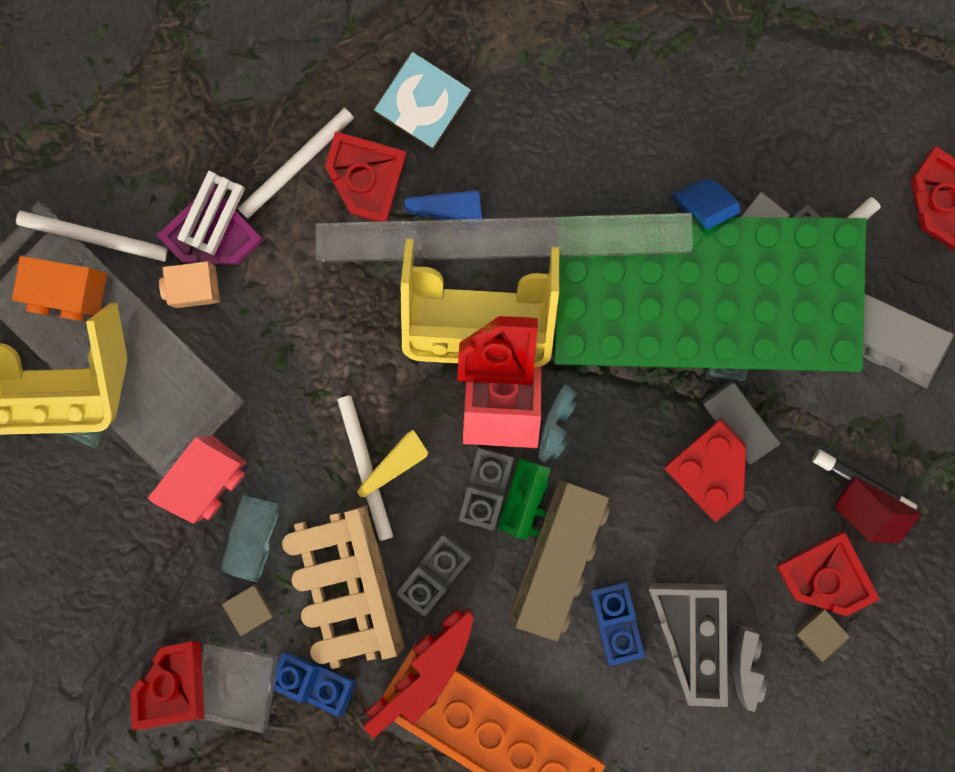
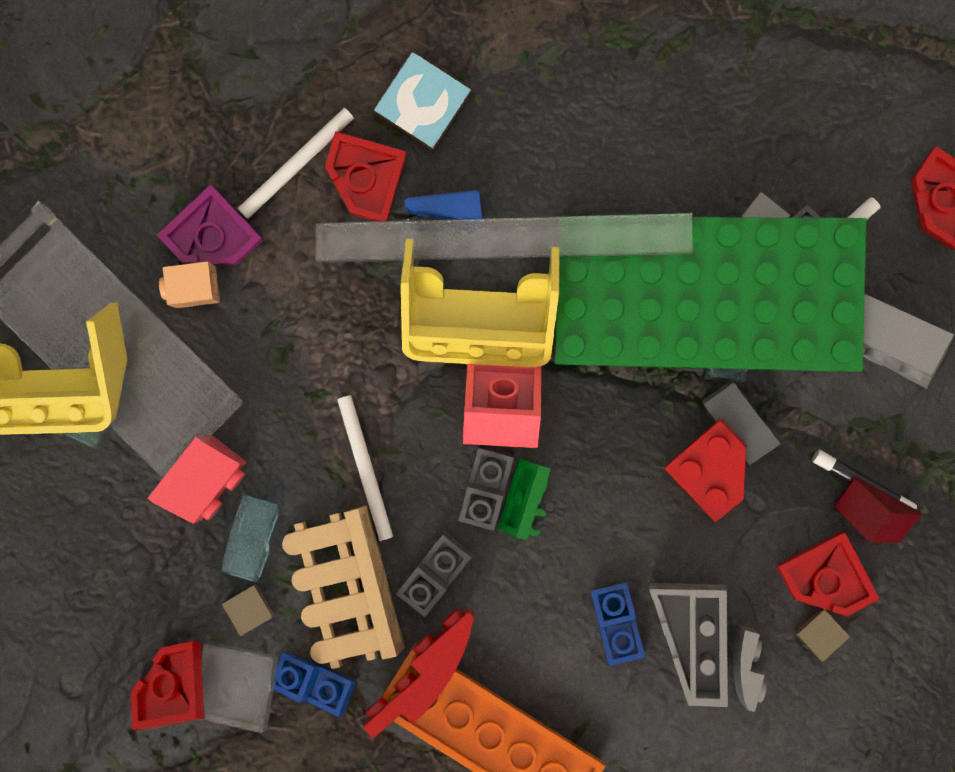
(59, 287): orange brick -> none
(92, 236): white bar -> none
(198, 206): white tile -> none
(400, 459): light yellow slope -> none
(500, 352): red plate -> none
(551, 436): clear light blue slope -> none
(559, 560): dark tan brick -> none
(707, 202): blue slope -> none

